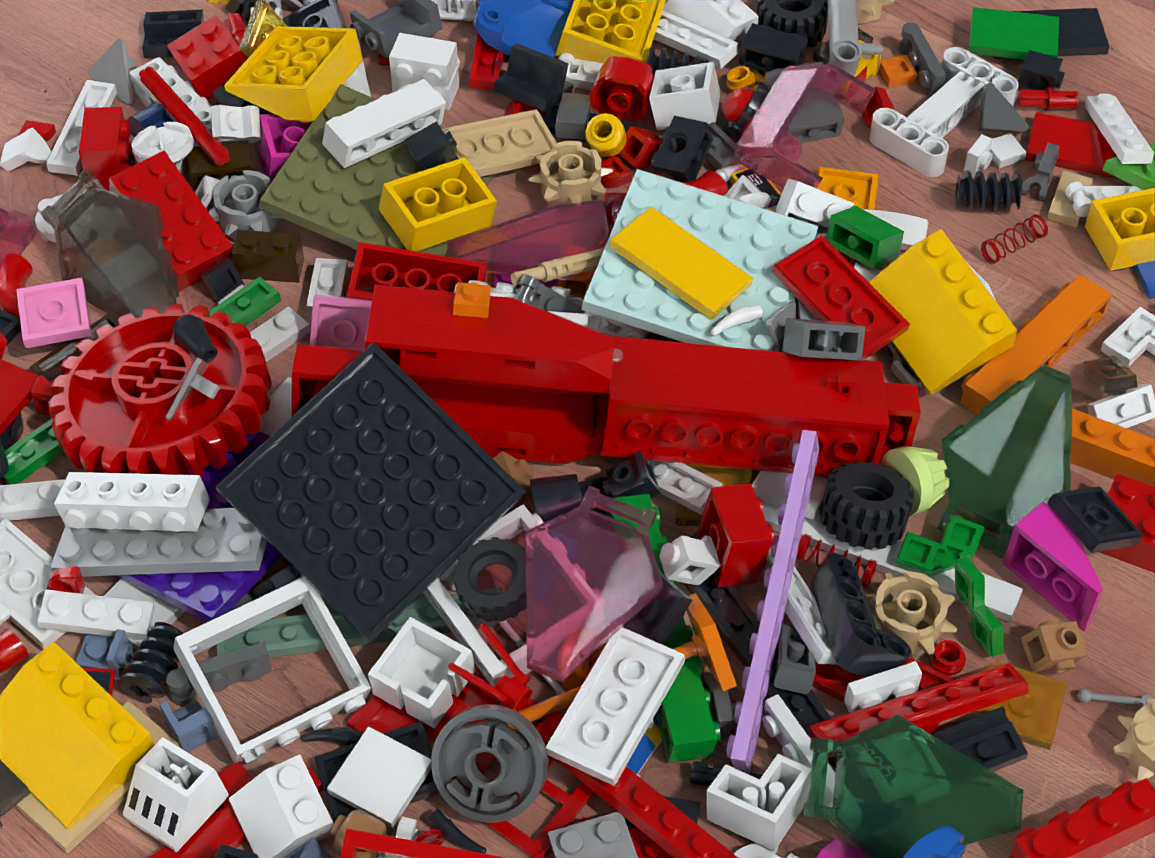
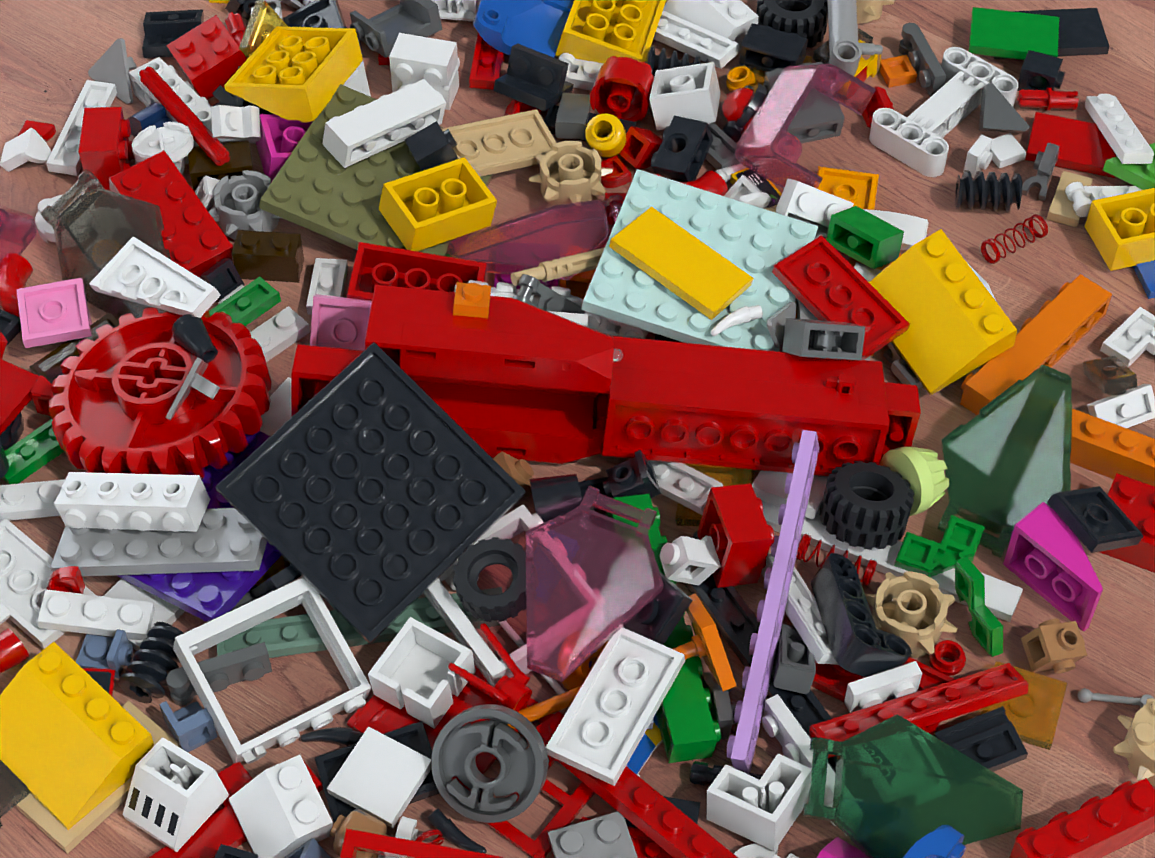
(155, 281): none -> white wing

